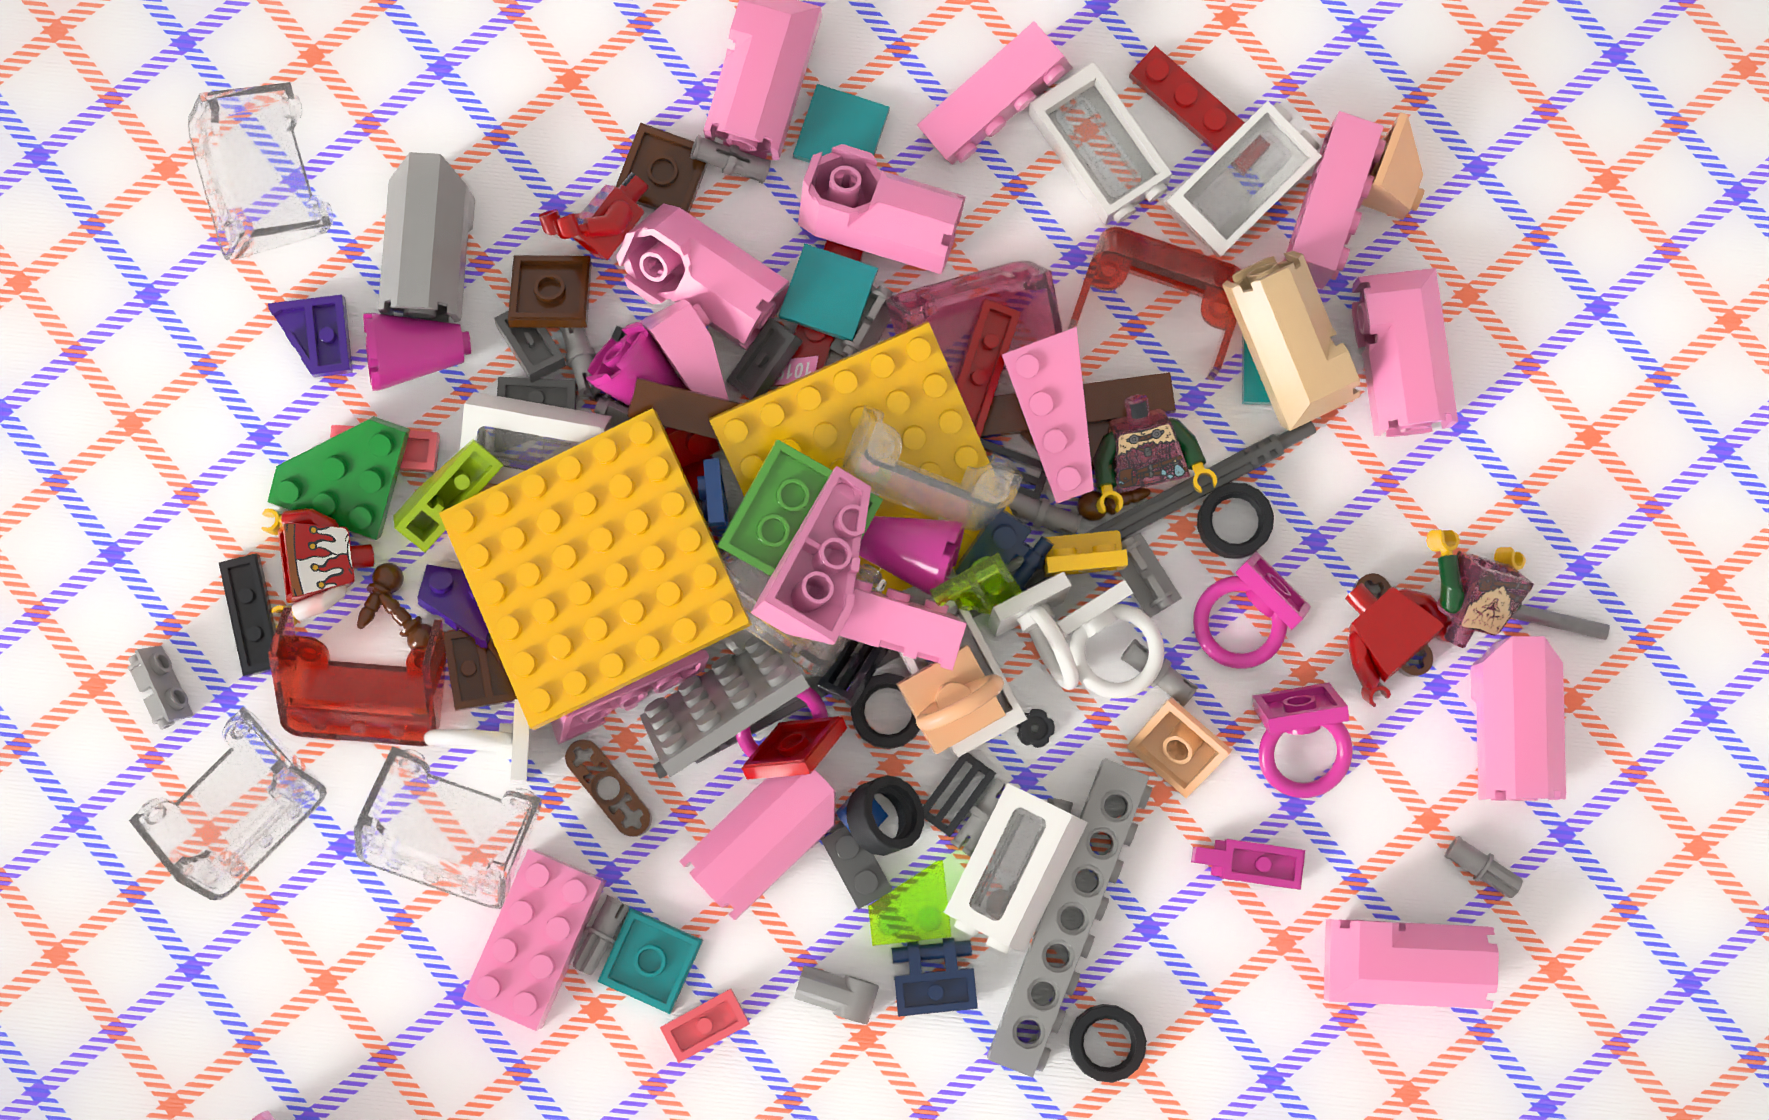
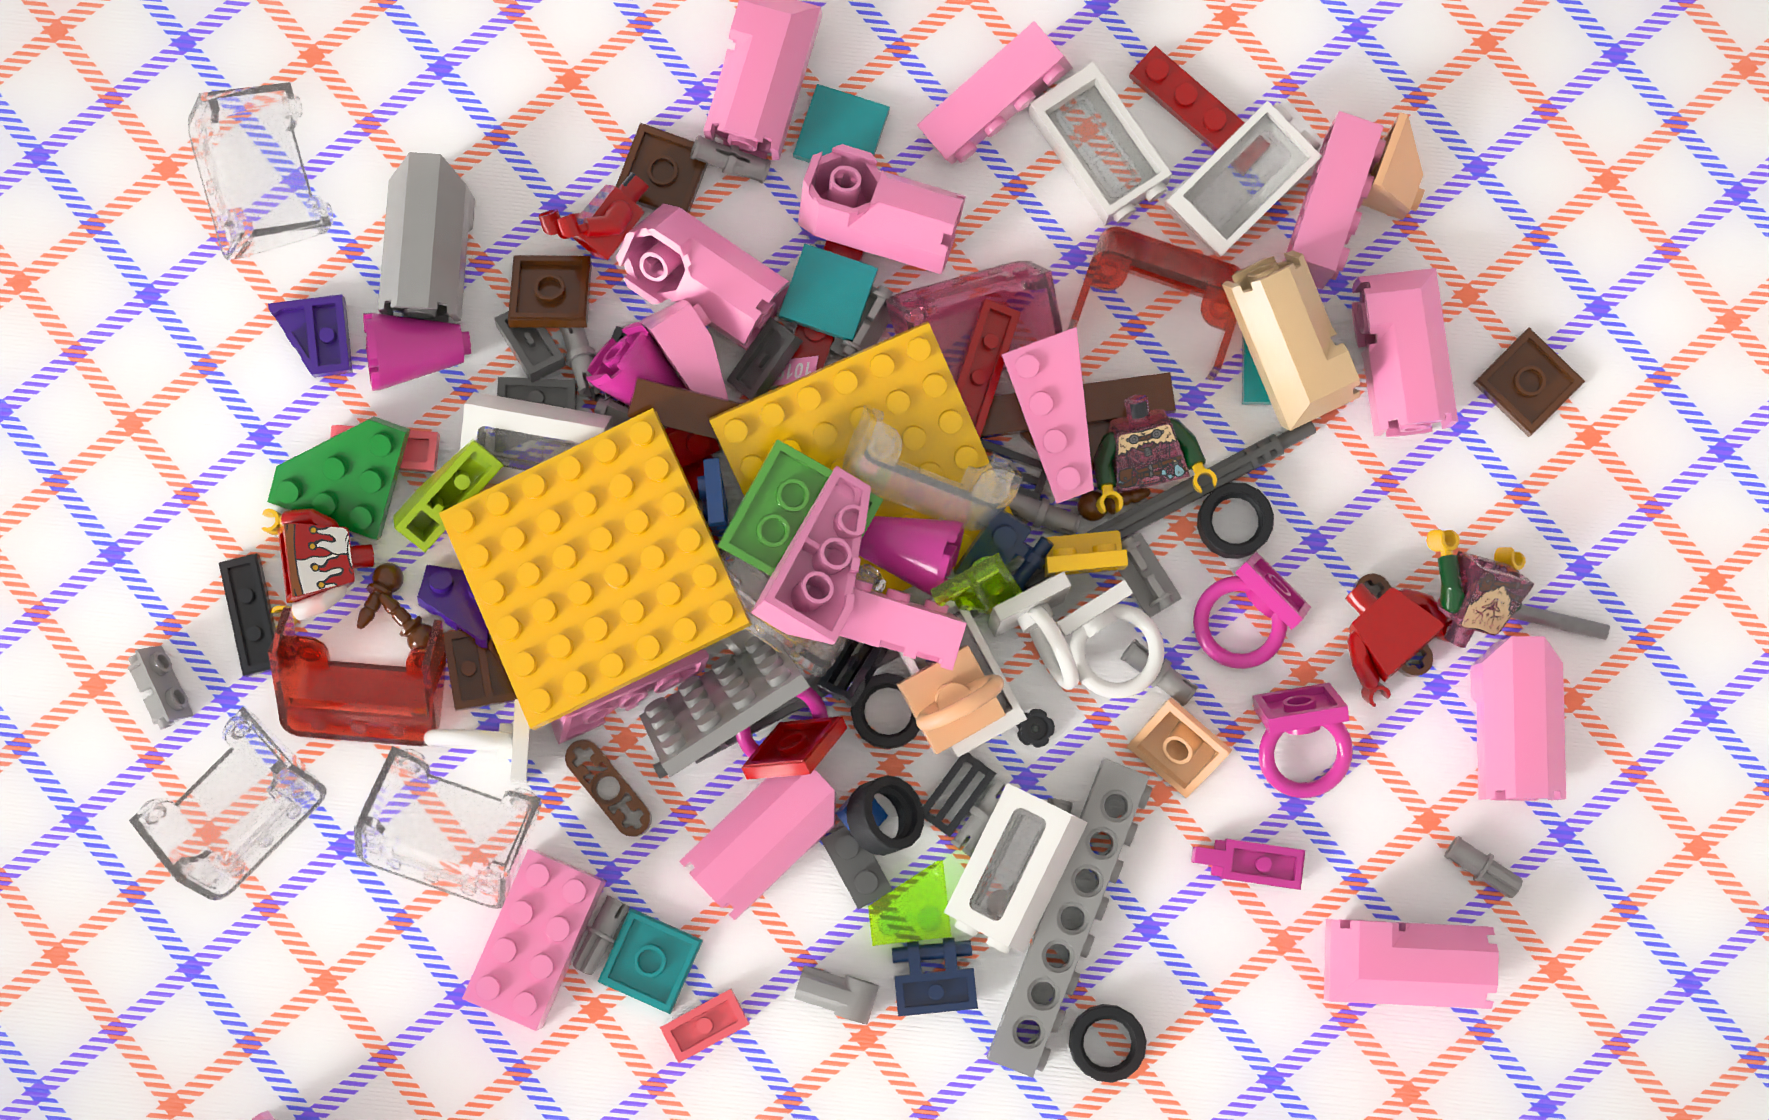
(1528, 382): none -> reddish brown tile

